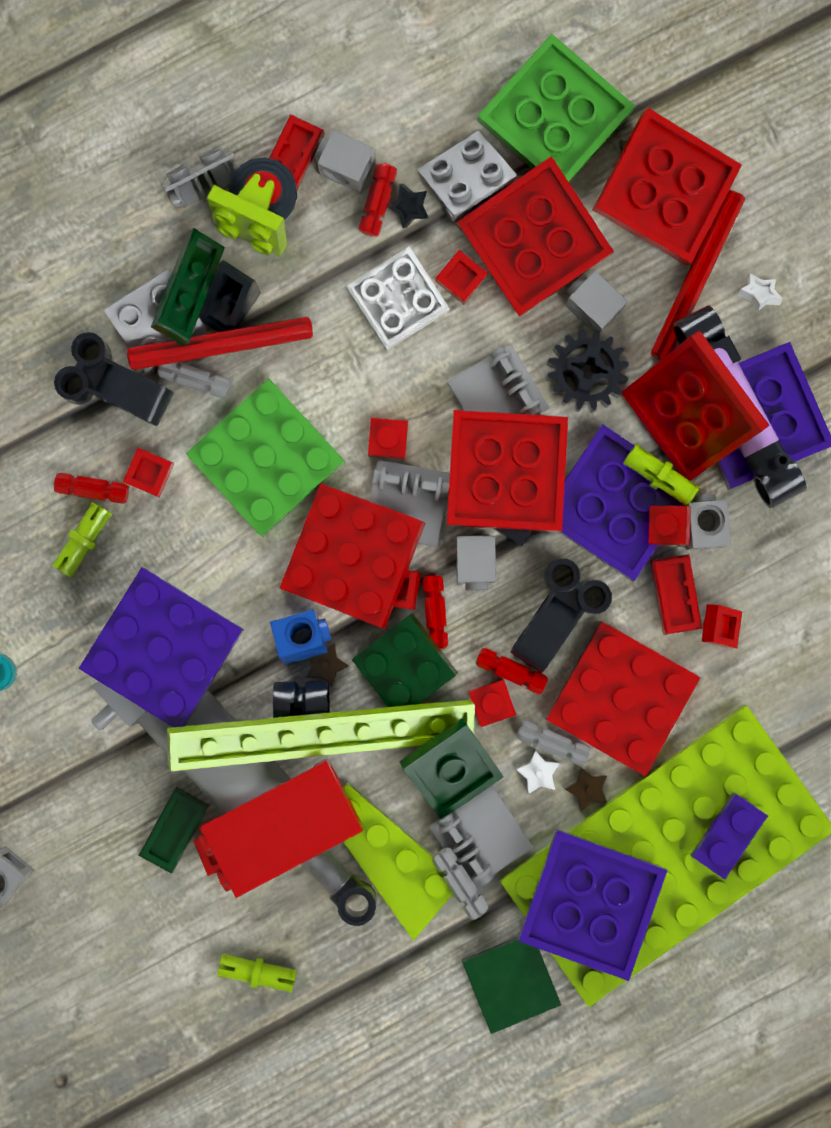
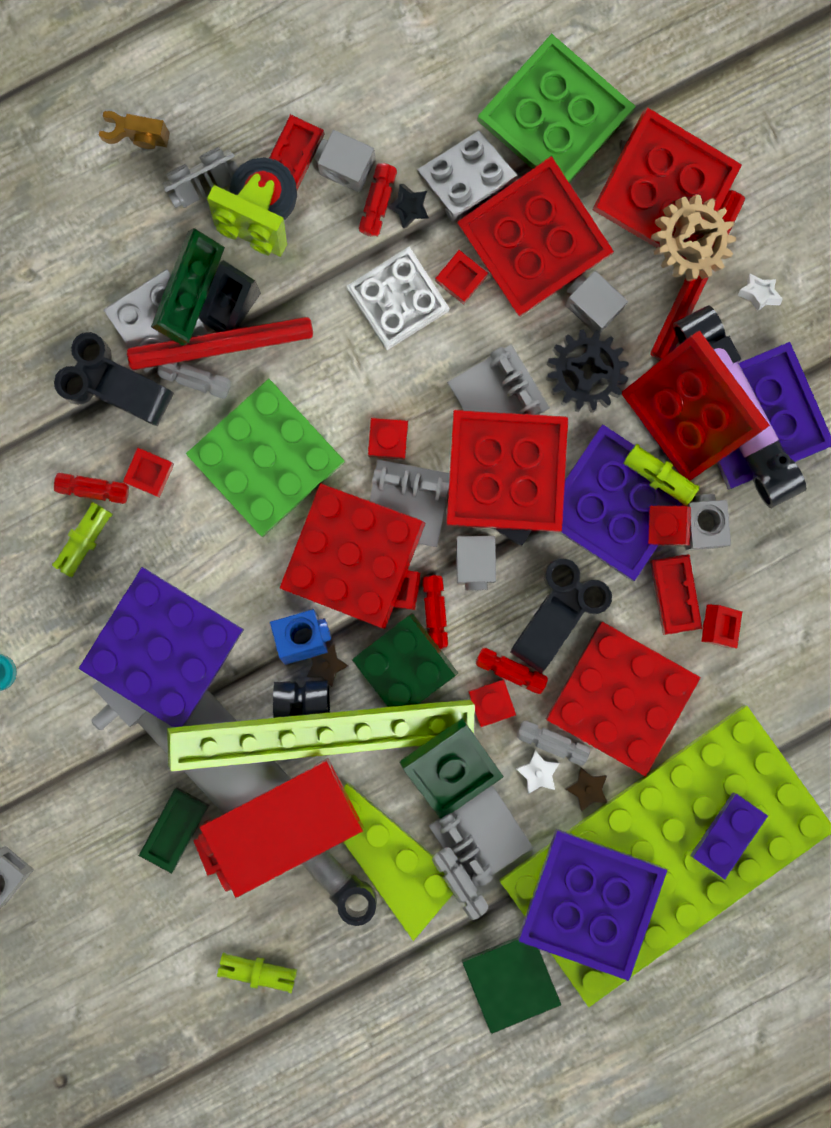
(141, 130): none -> pearl gold plate
(699, 254): none -> tan gear

